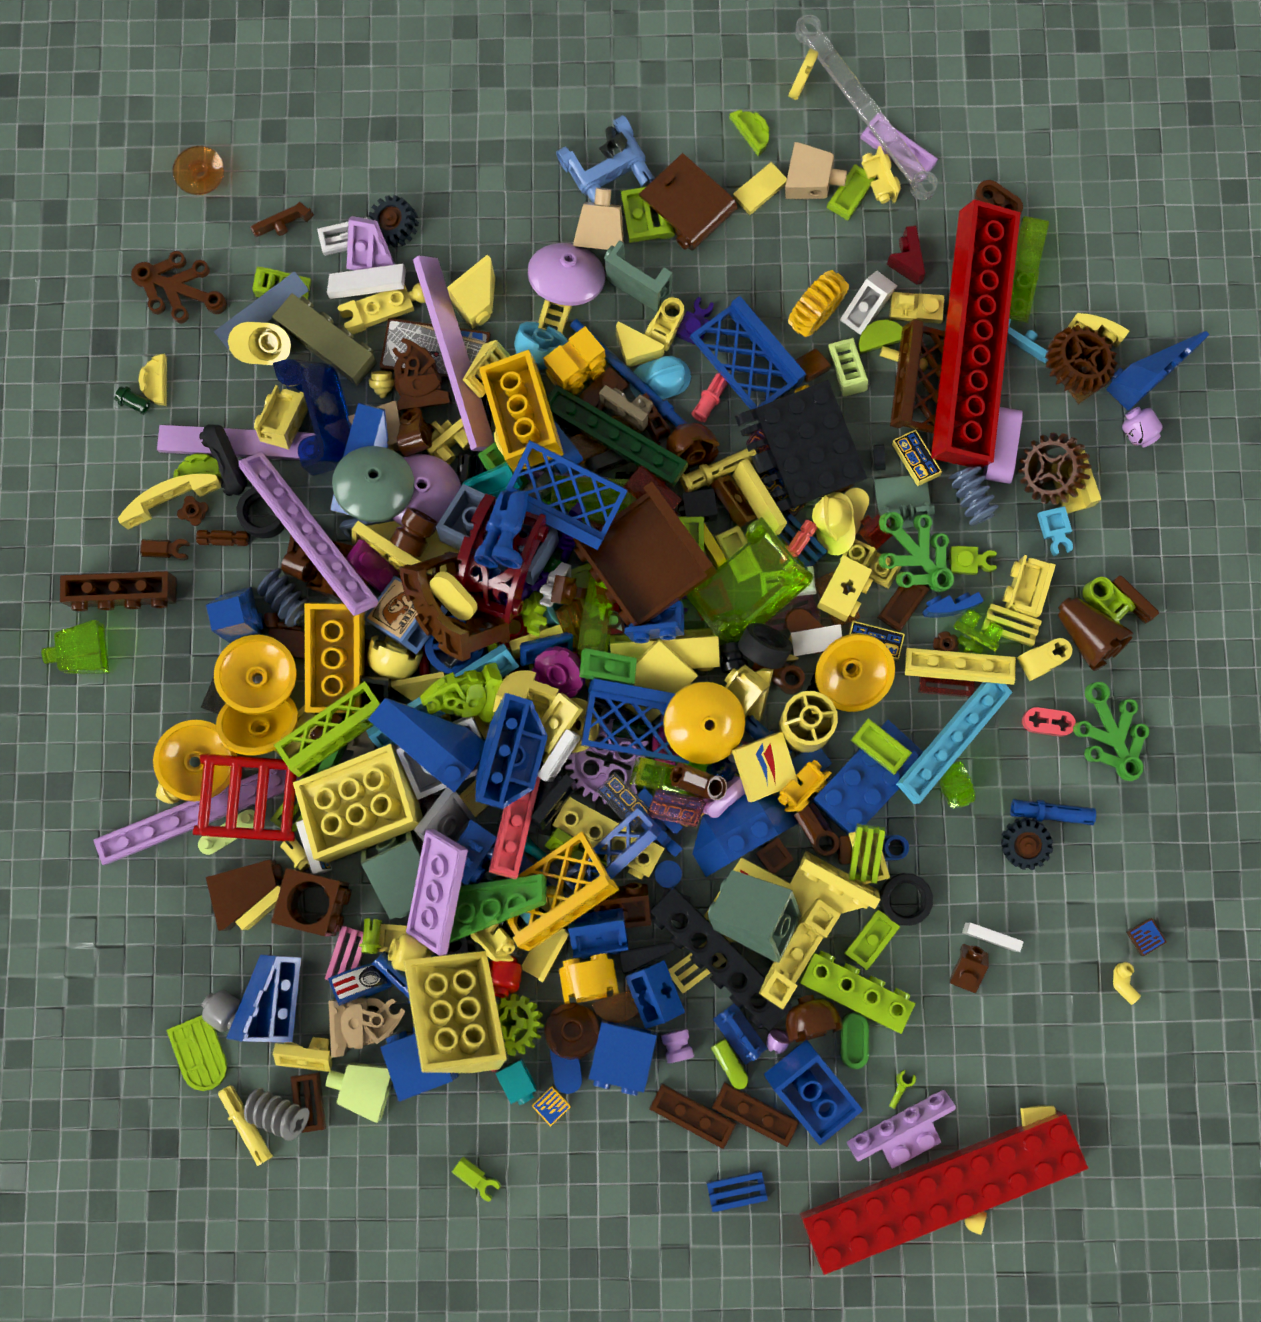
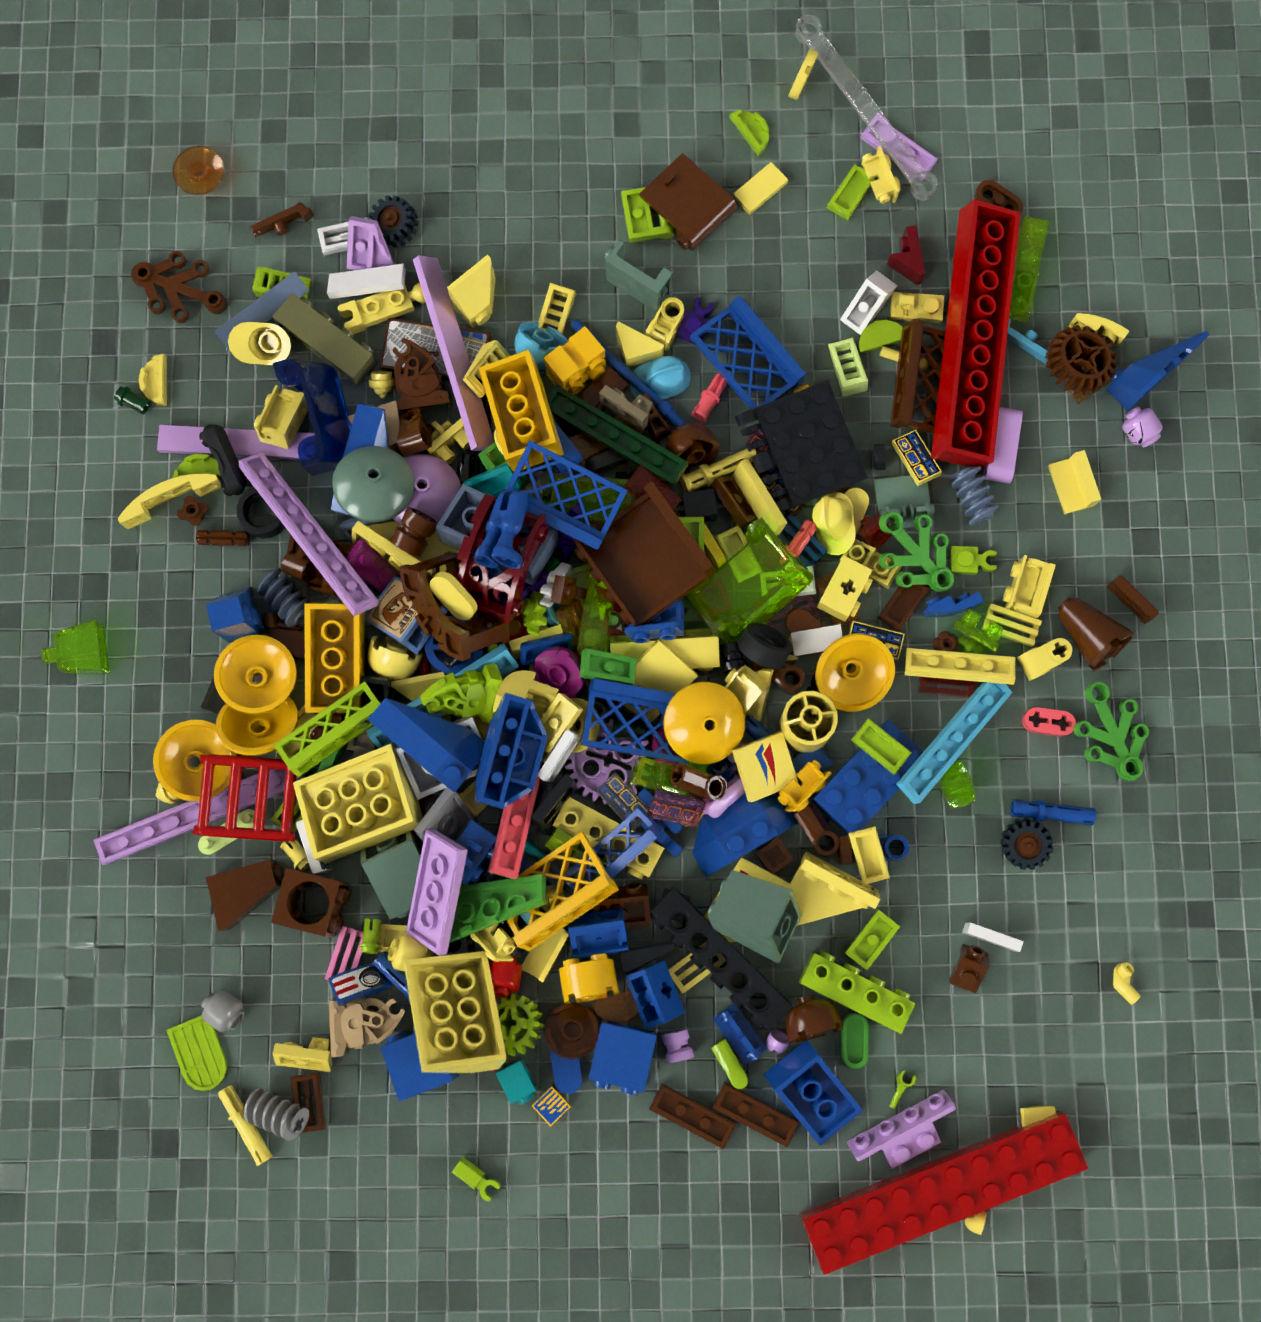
(118, 589): reddish brown brick -> none
(163, 548): reddish brown bar -> none
(259, 910): light yellow tile -> none
(268, 1002): blue wedge -> none
(362, 1089): yellowish green torso -> none
(566, 274): lavender dish -> none
(599, 223): tan torso -> none
(612, 142): pearl dark grey bar -> none
(628, 160): medium blue connector -> none
(668, 874): blue tile -> none
(738, 1191): blue tile -> none
(809, 932): light yellow slope -> none
(812, 173): tan torso -> none
(813, 364): reddish brown slope -> none
(818, 303): yellow gear -> none
(863, 876): lime tile -> none
(920, 884): black tyre -> none
(1056, 525): medium azure plate -> none
(1068, 483): reddish brown gear -> none
(1111, 599): lime piece -> none
(1146, 937): tile -> none

